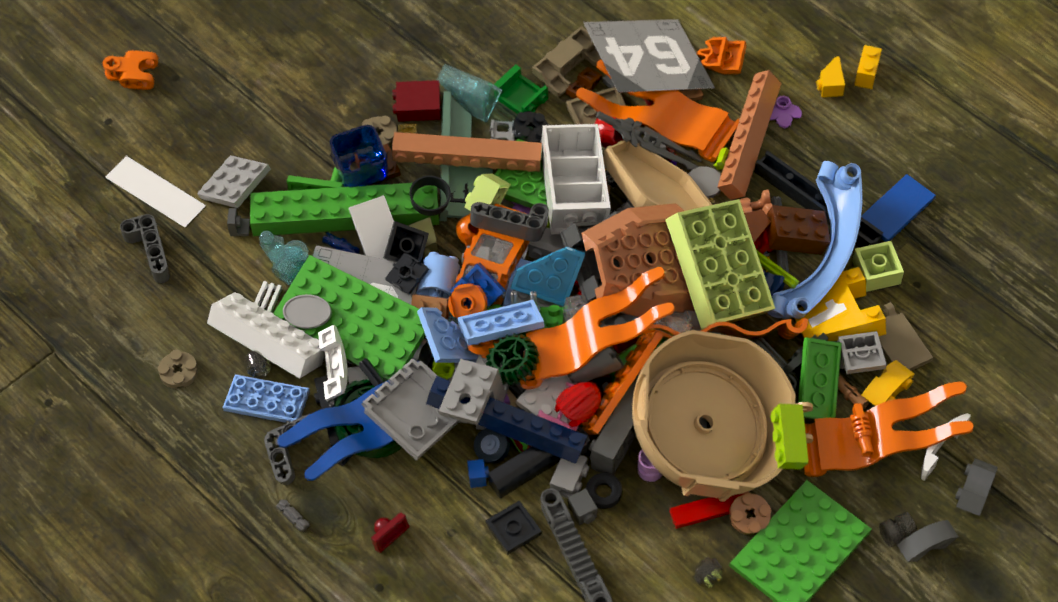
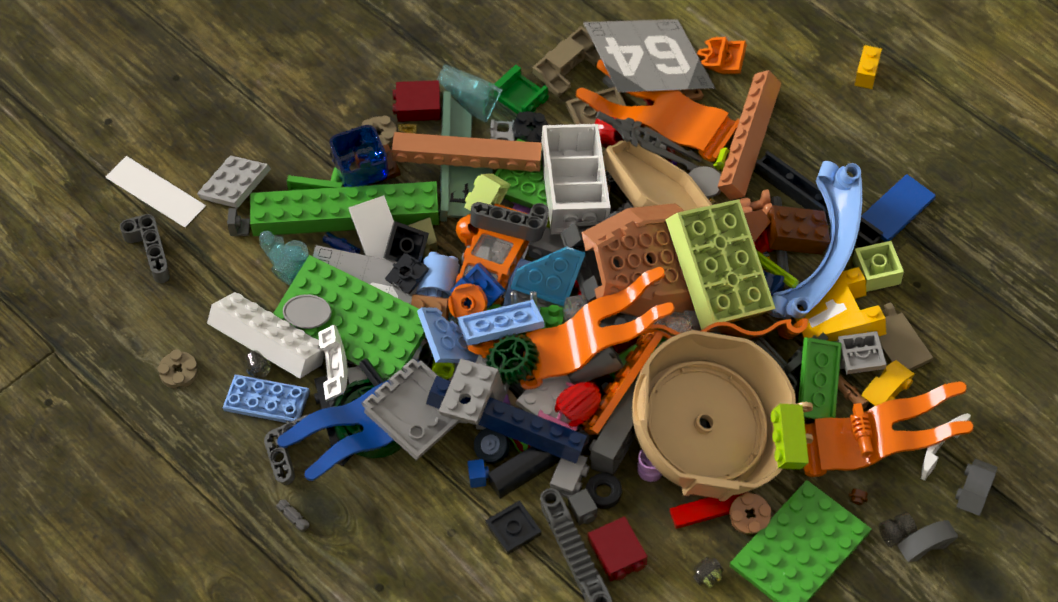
(130, 69): orange piece -> none
(271, 287): white tile -> none
(388, 531): dark red tile -> none
(430, 181): black tyre -> none
(586, 79): reddish brown slope -> none
(617, 549): none -> dark red brick
(785, 114): medium lavender plate -> none
(831, 79): yellow slope -> none
(858, 496): none -> reddish brown plate

